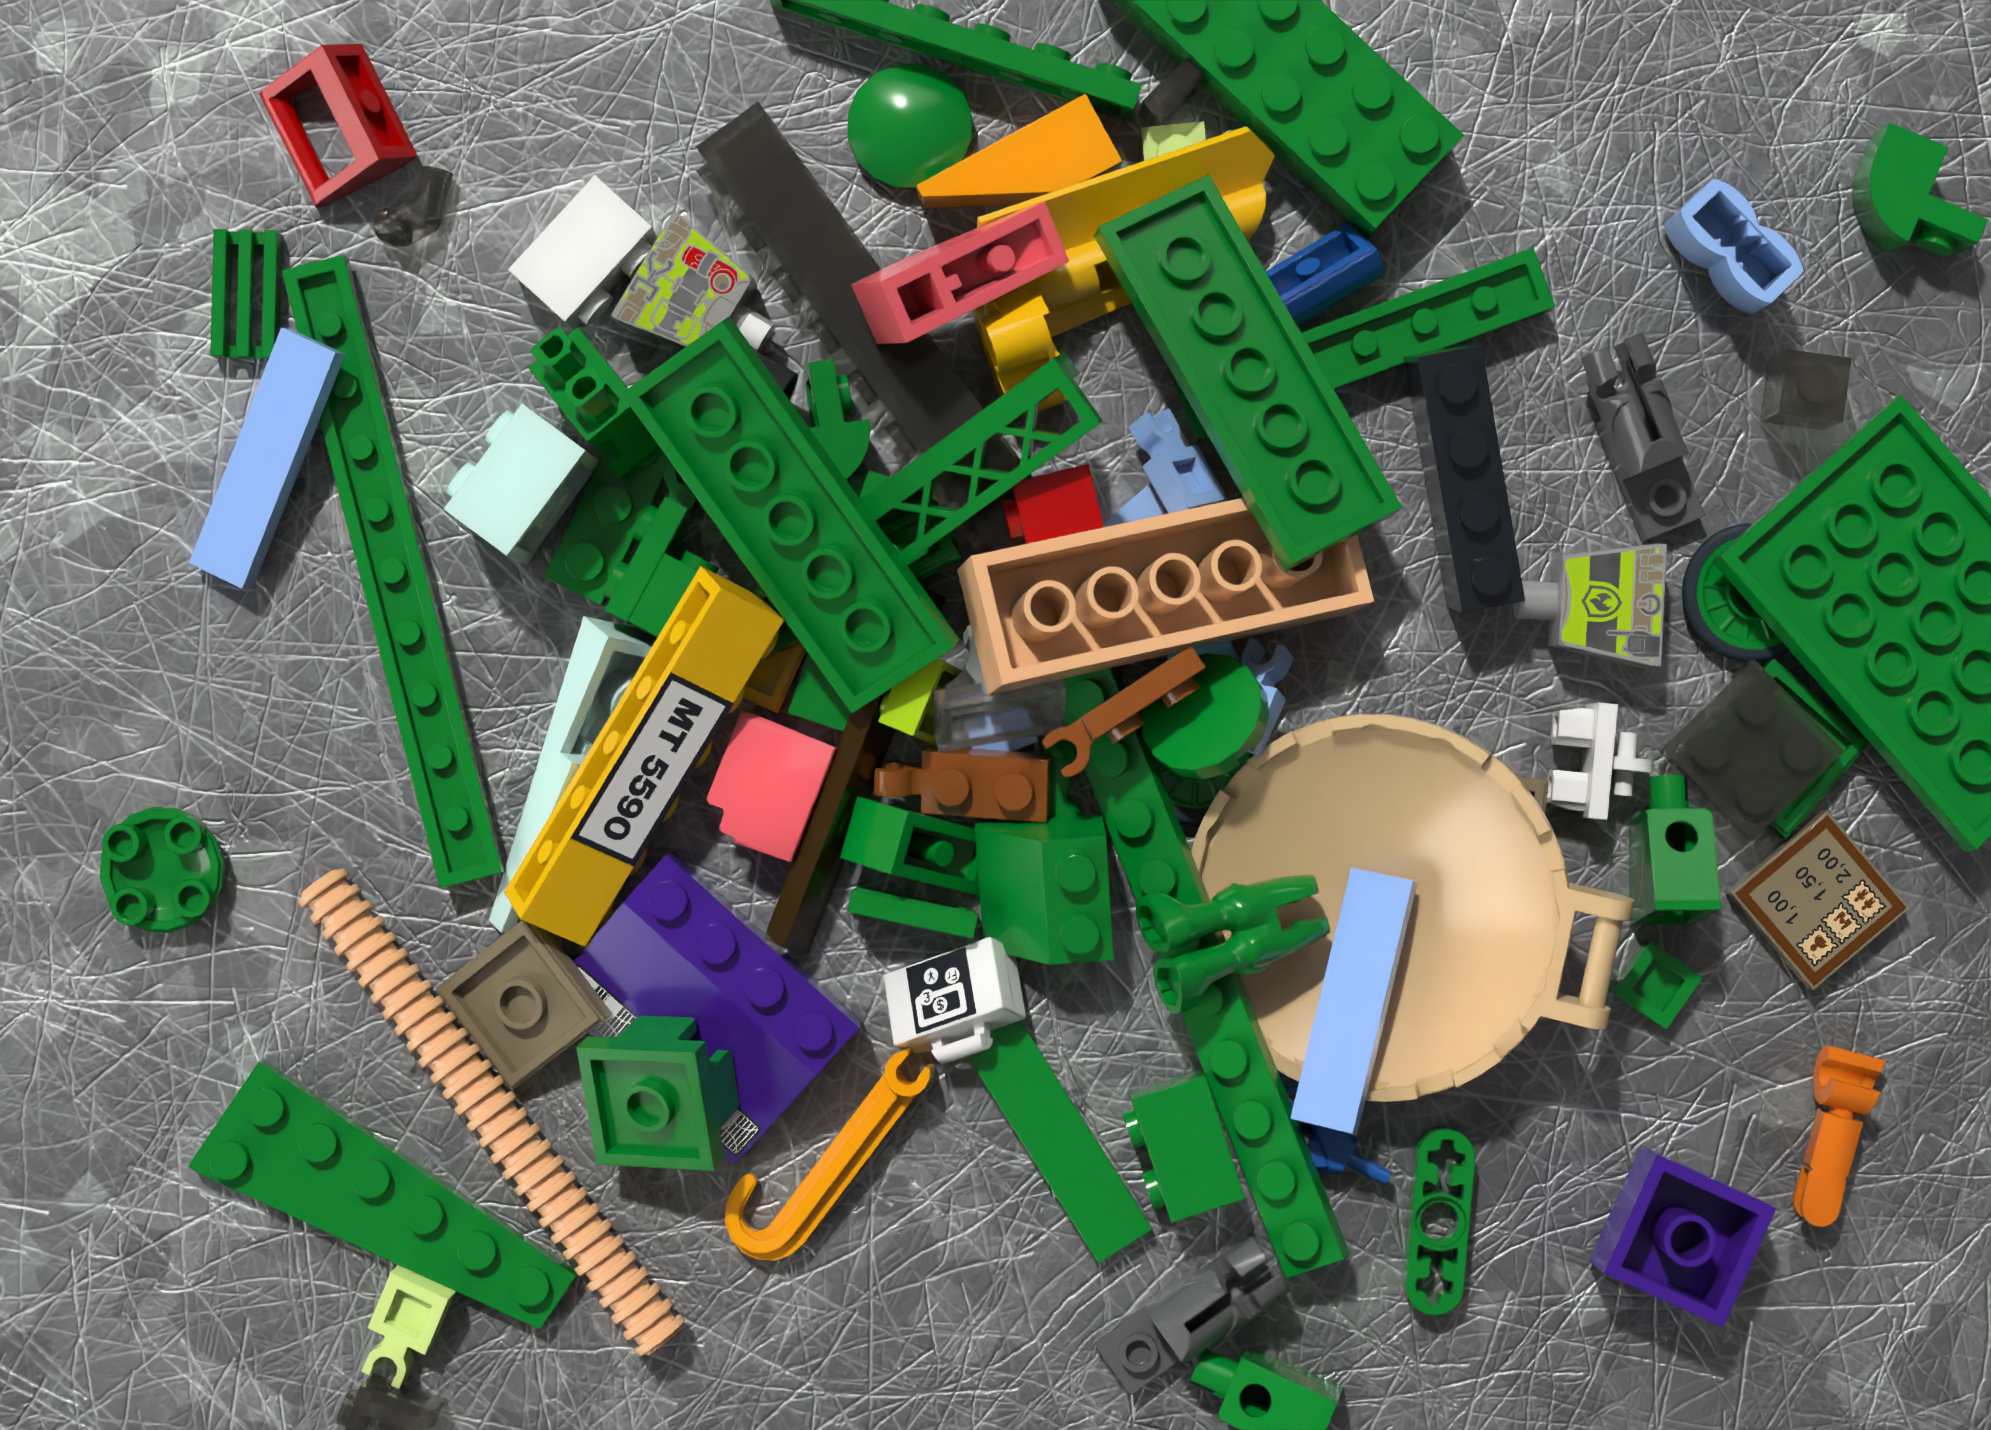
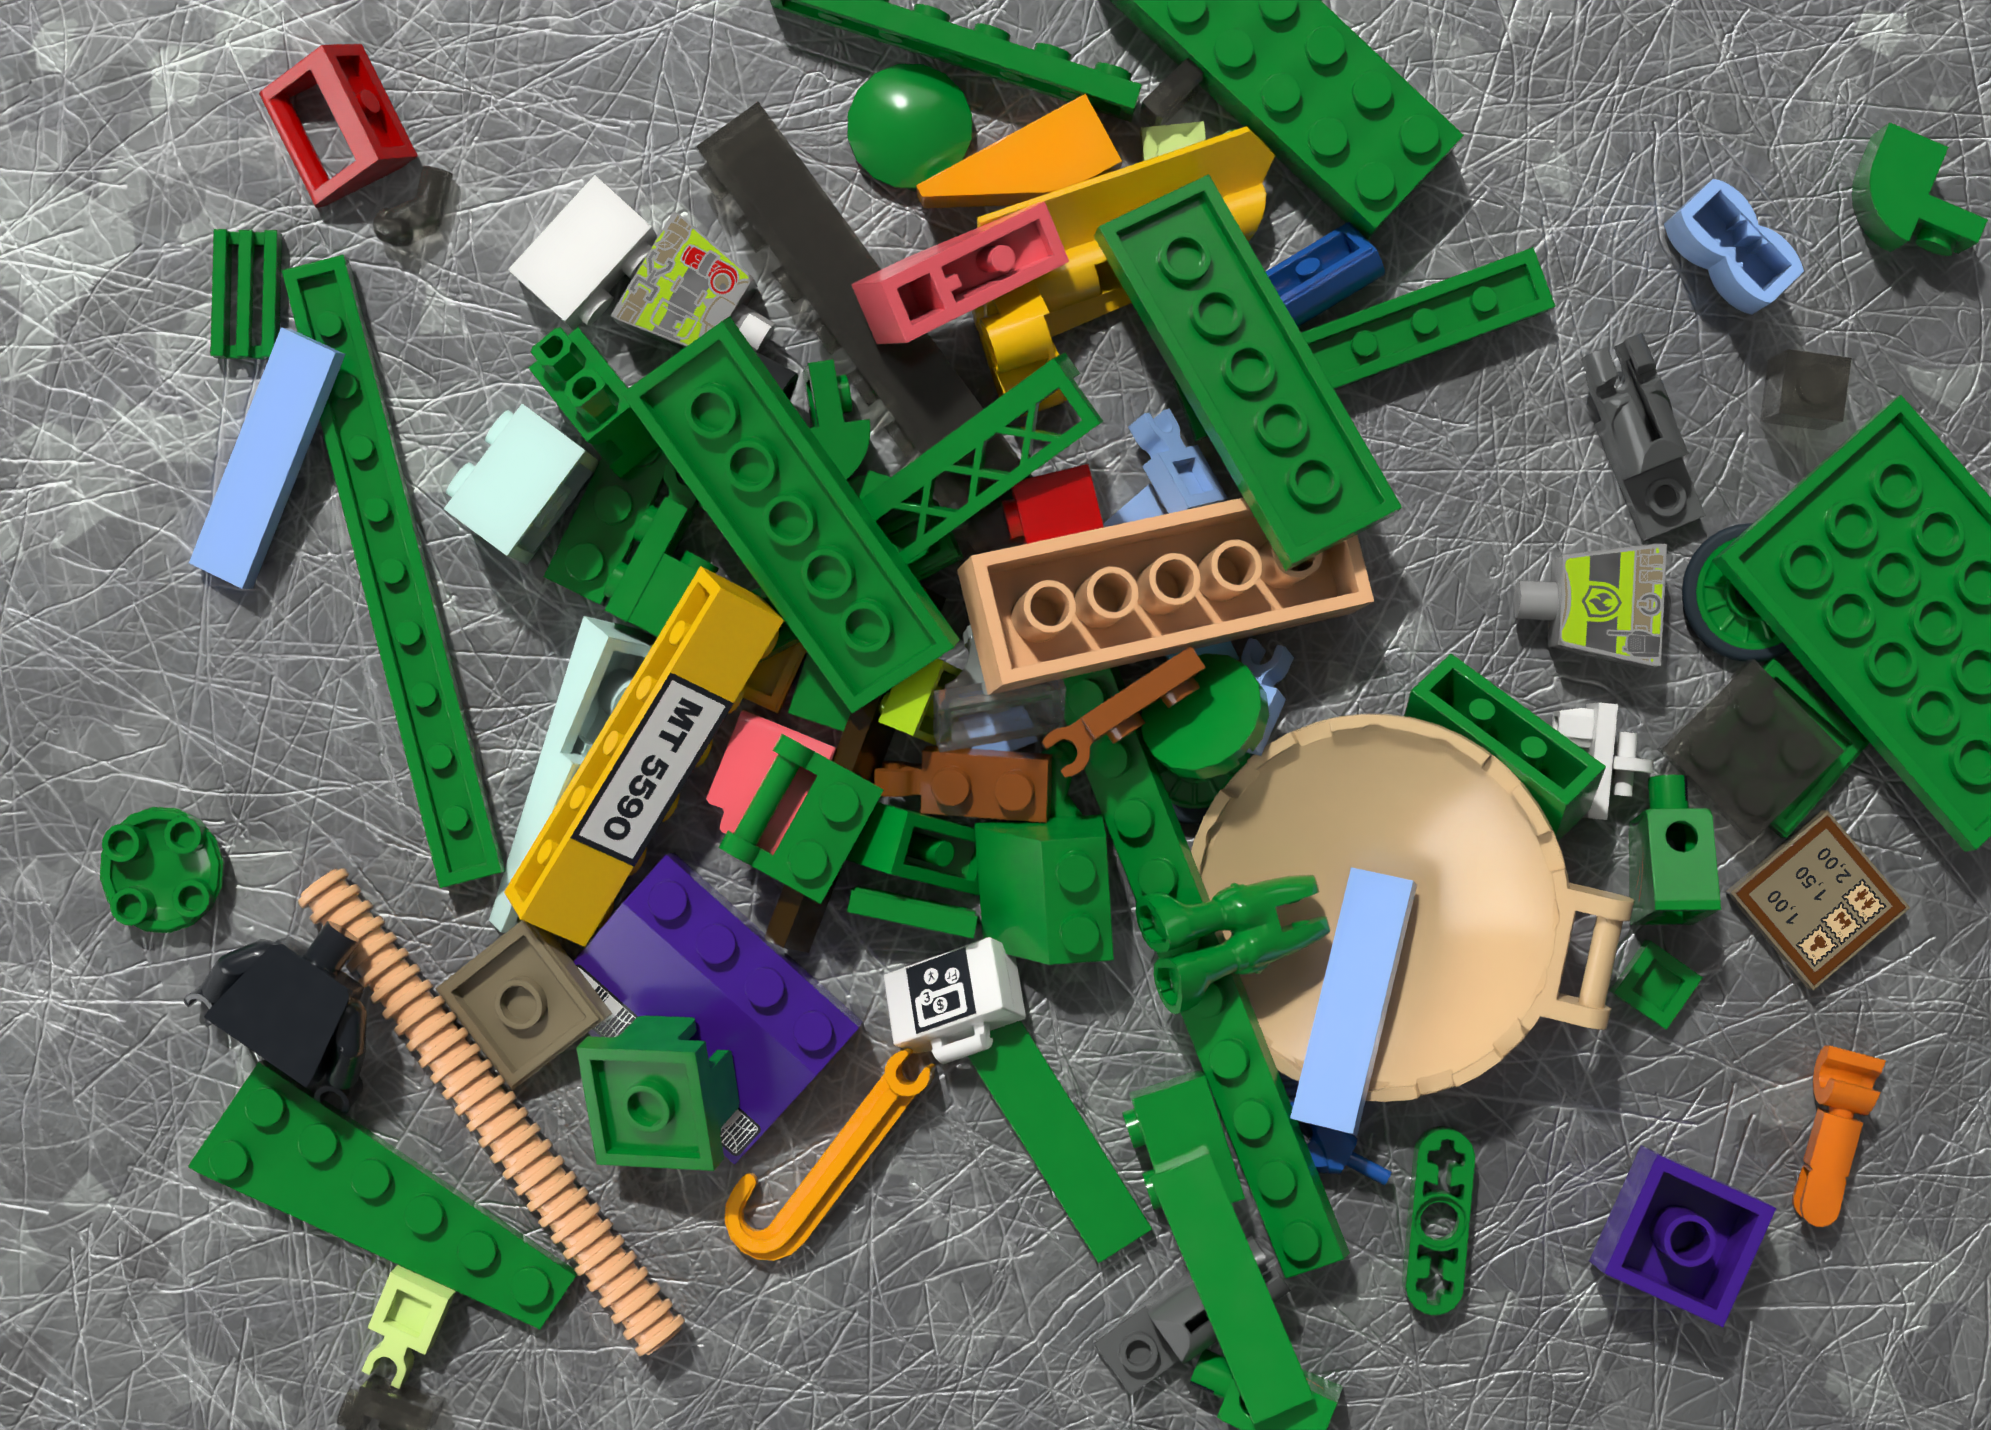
(294, 1008): none -> black torso
(821, 829): none -> green plate
(1231, 1288): none -> green tile
(1464, 478): black brick -> none
(1544, 760): none -> green brick

